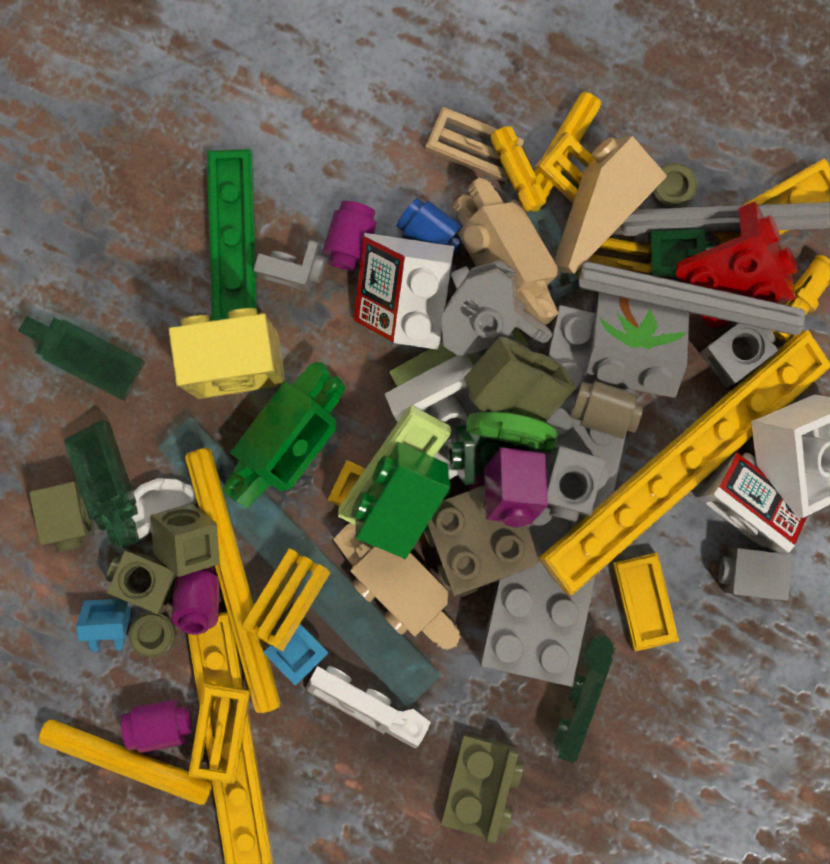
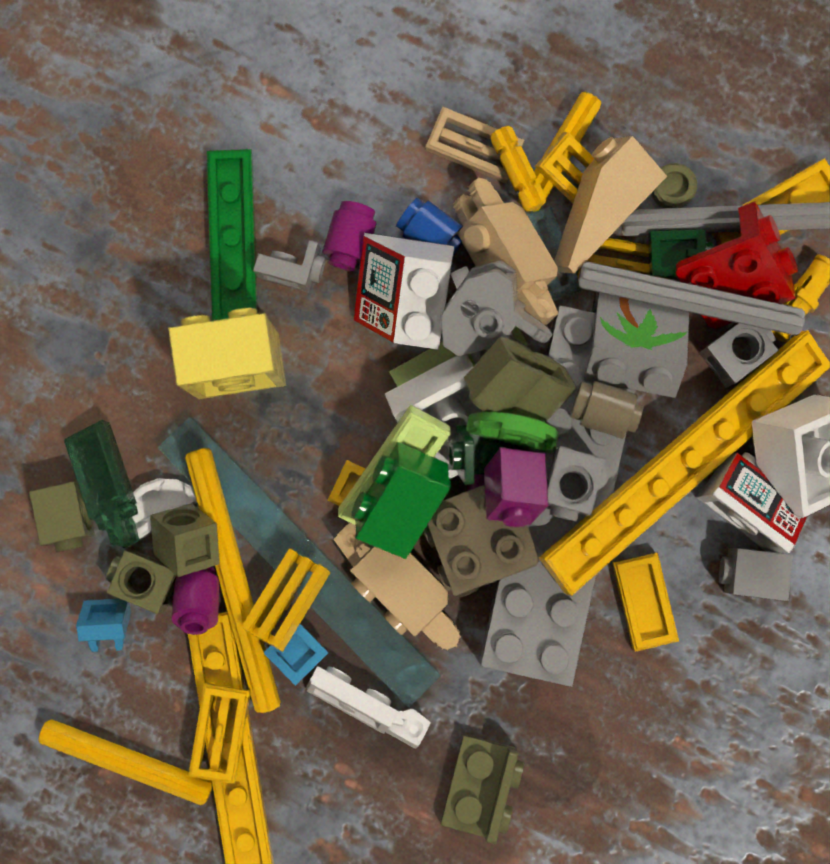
(85, 355): clear green hinge -> none
(152, 634): olive tile -> none
(156, 726): magenta brick -> none
(285, 435): green hinge -> none
(585, 694): clear green hinge -> none

